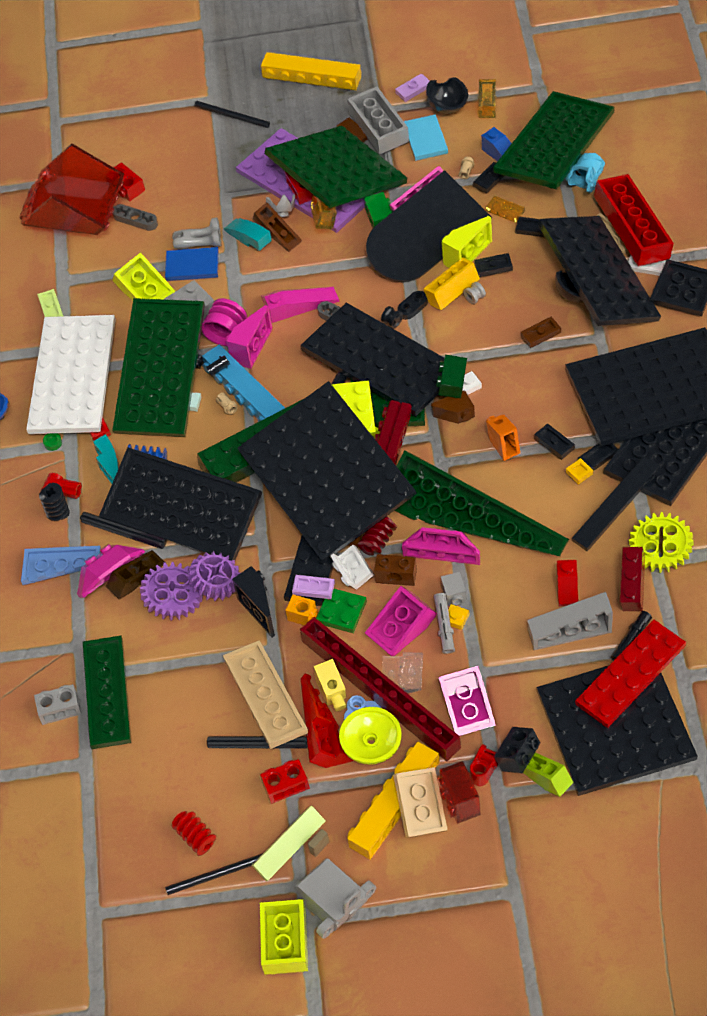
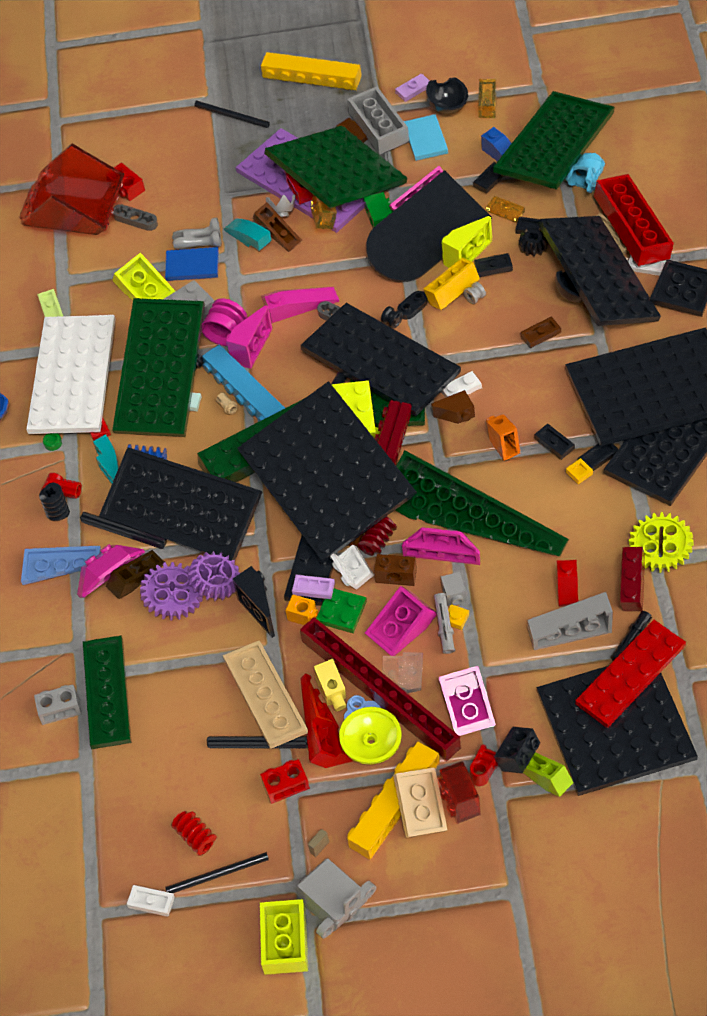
(150, 900): none -> white plate
(218, 365): black pin -> none
(288, 843): yellowish green tile -> none
(452, 376): dark green brick -> none
(467, 164): tan pin -> none
(533, 242): none -> black gear
(615, 503): black tile -> none

